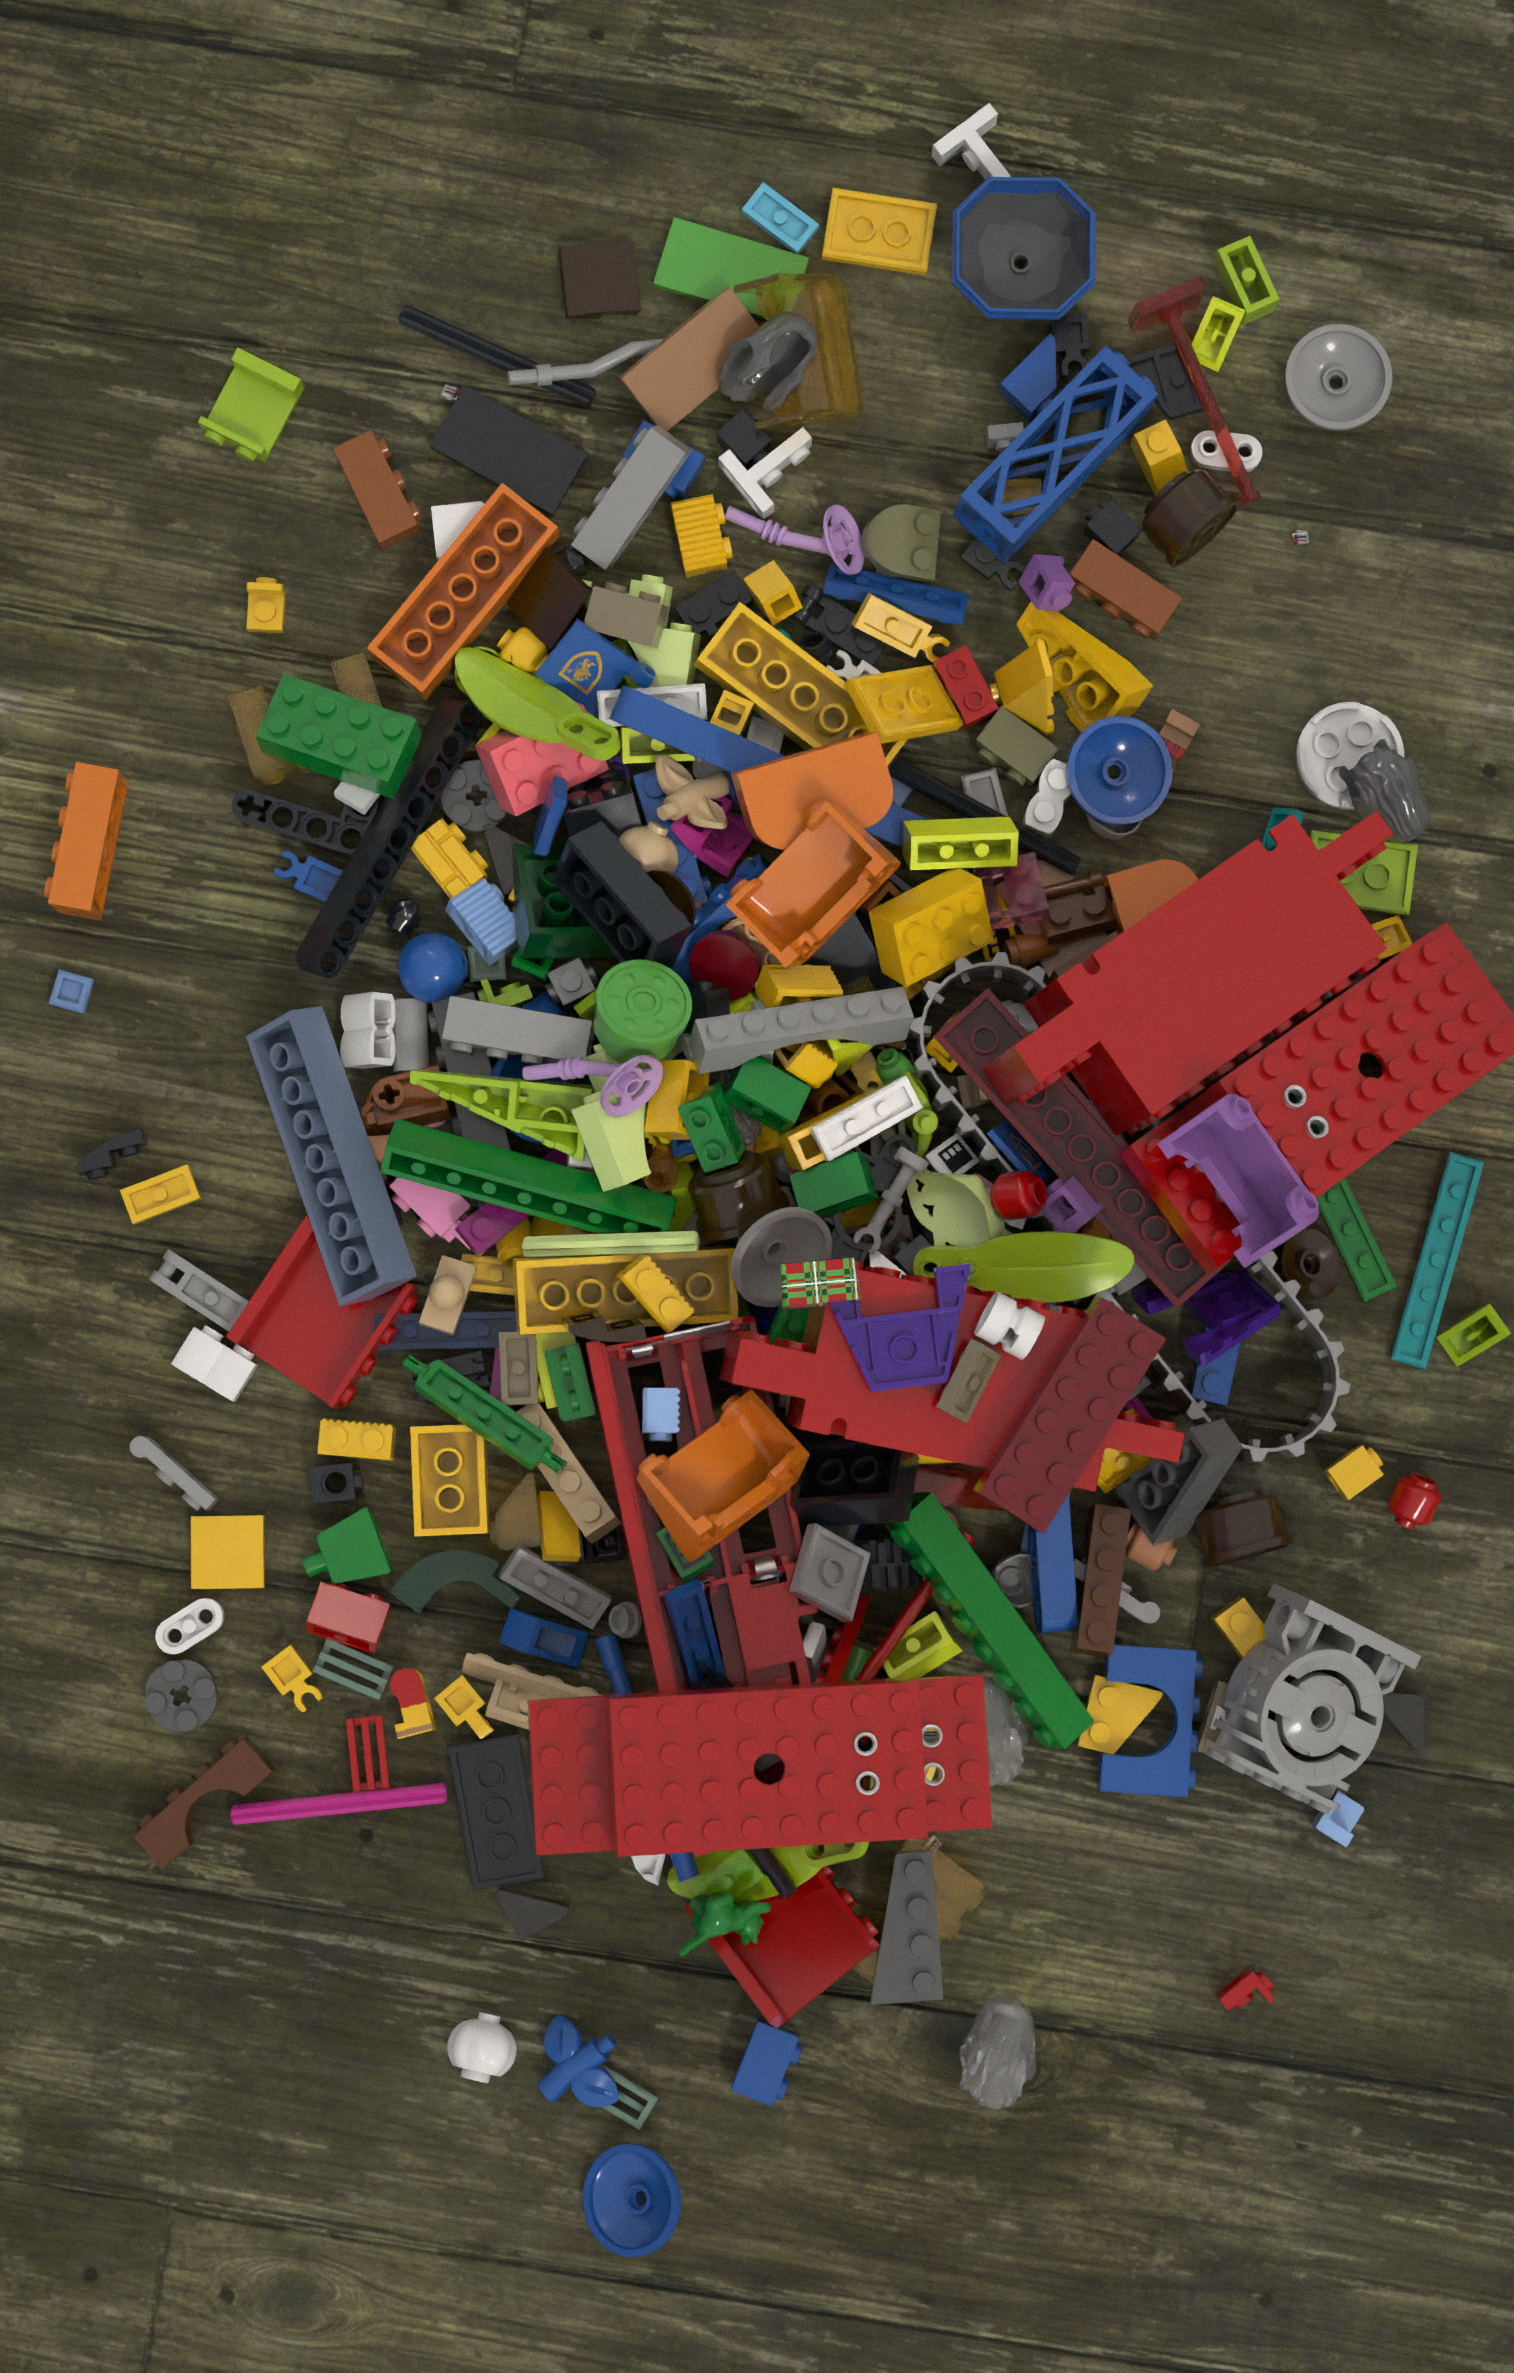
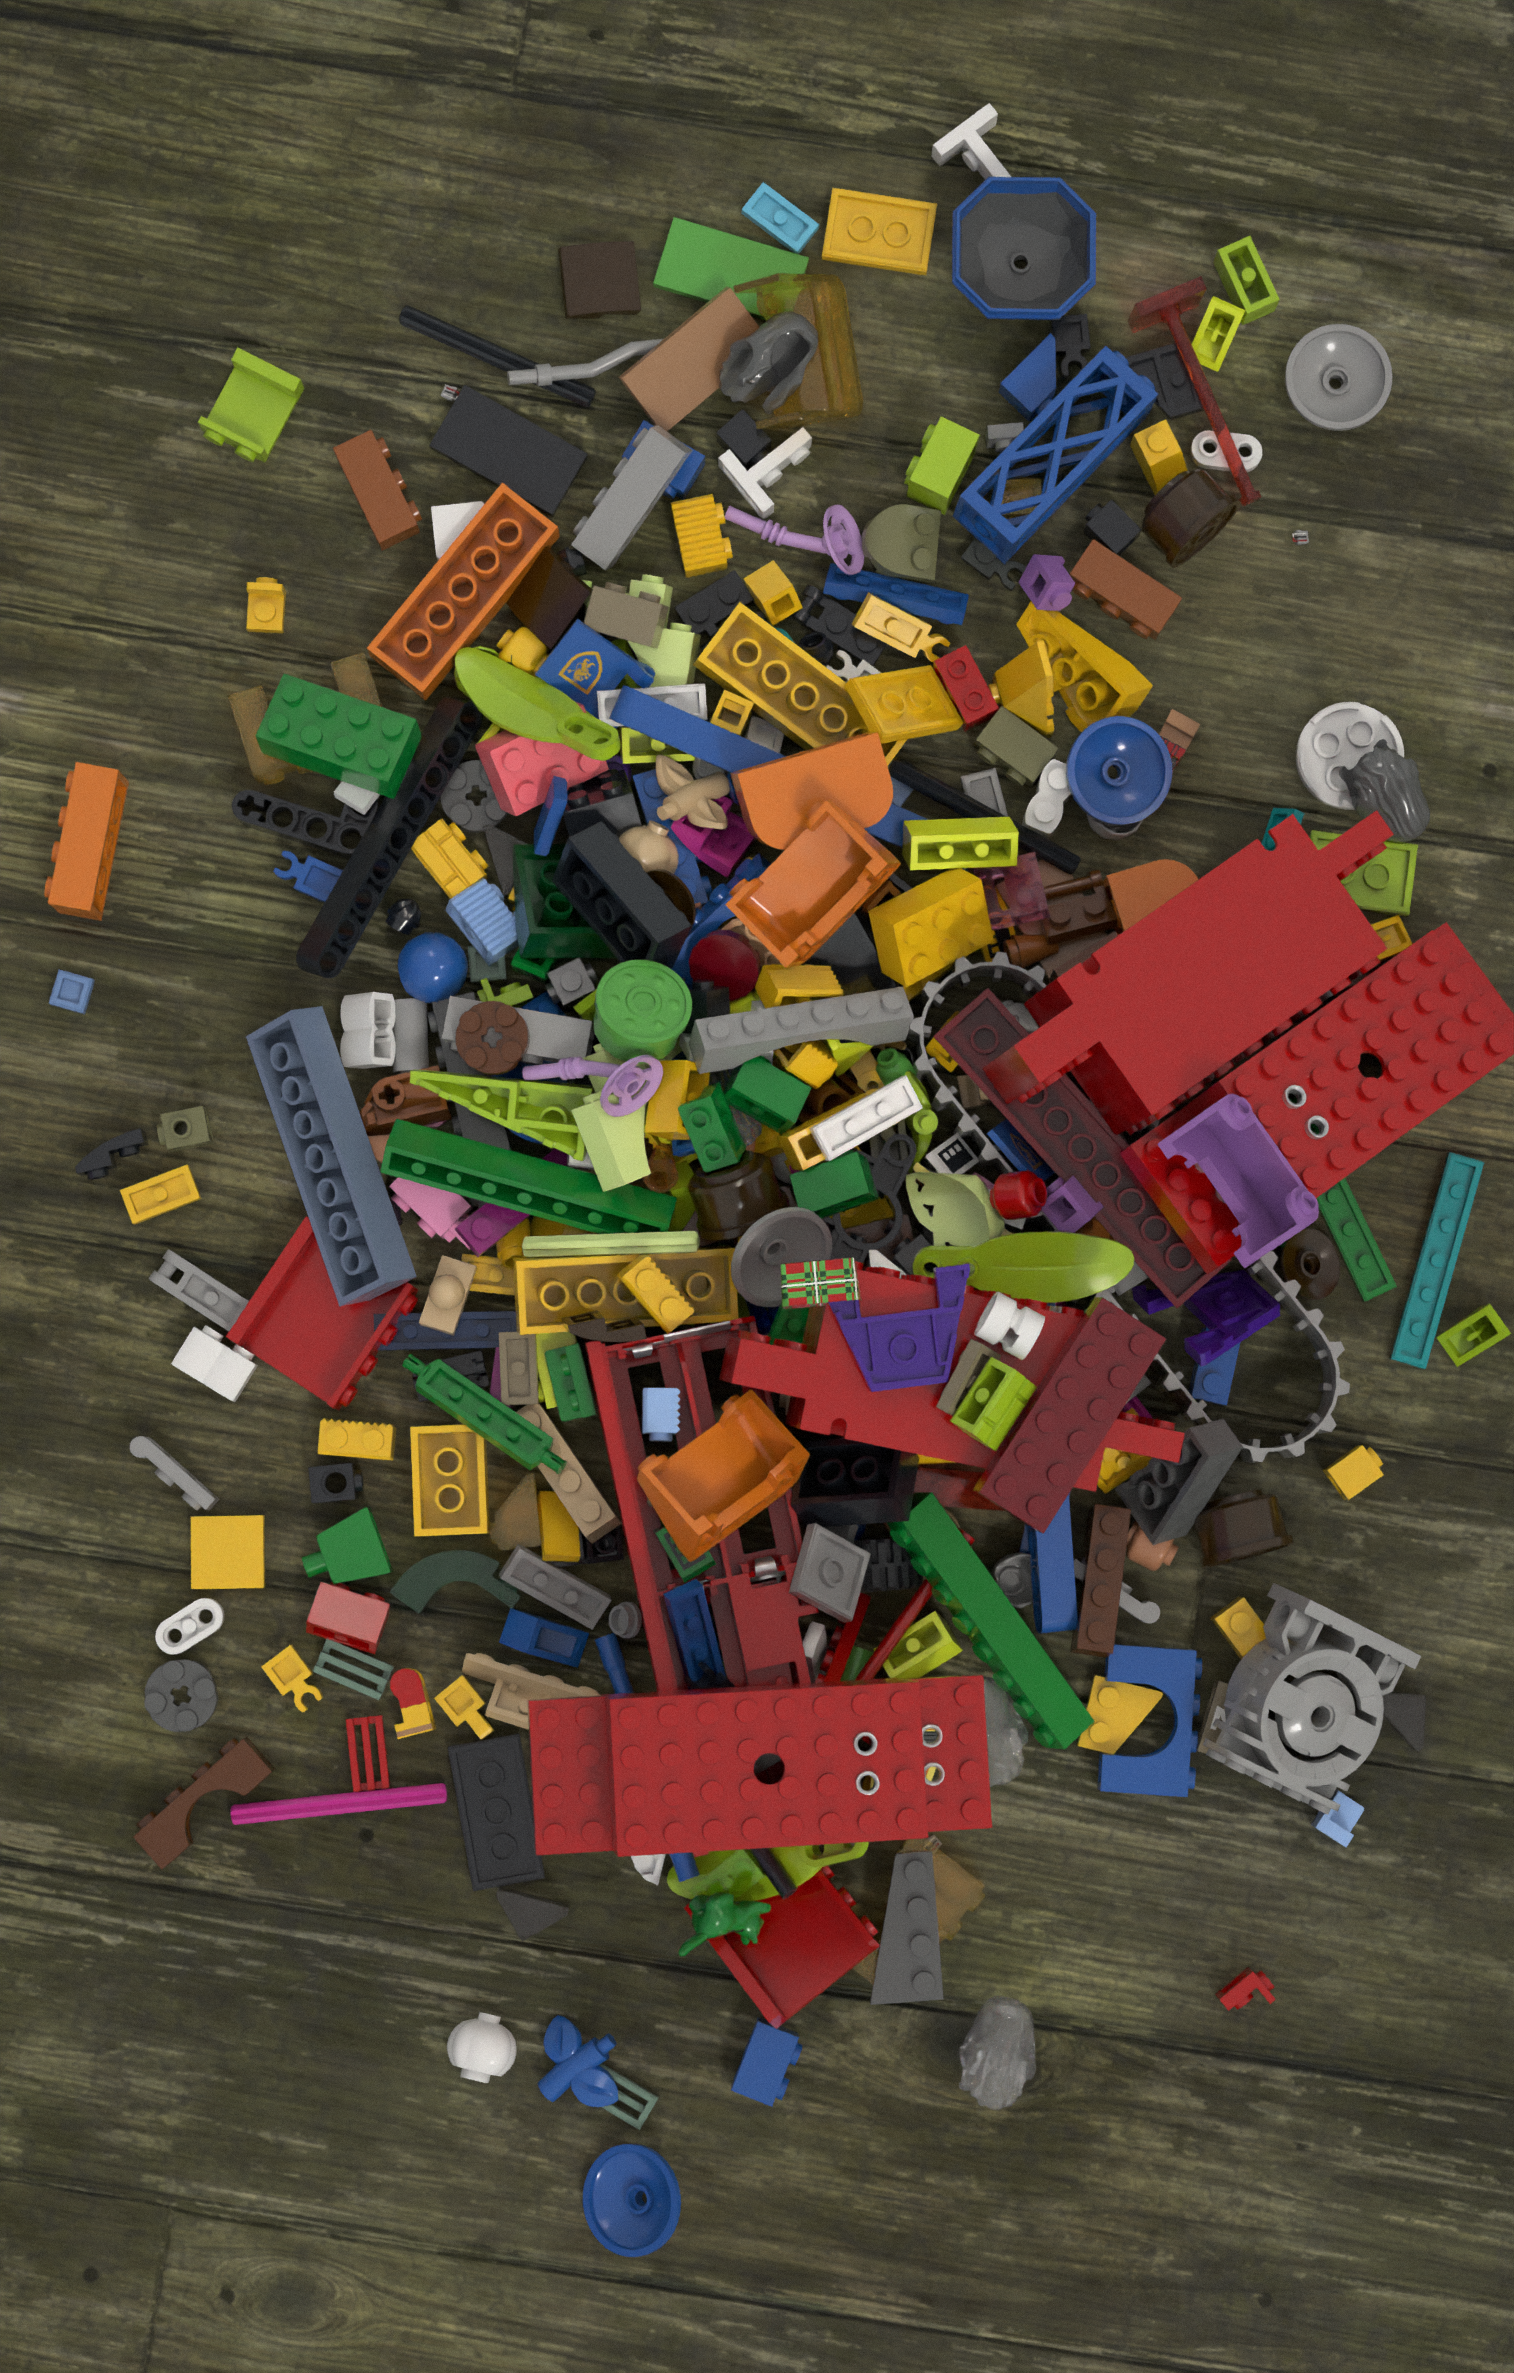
(185, 1129): none -> olive brick
(509, 1049): none -> reddish brown plate
(892, 1197): light grey piece -> none
(943, 464): none -> lime brick
(993, 1403): none -> lime brick
(1414, 1500): red head -> none

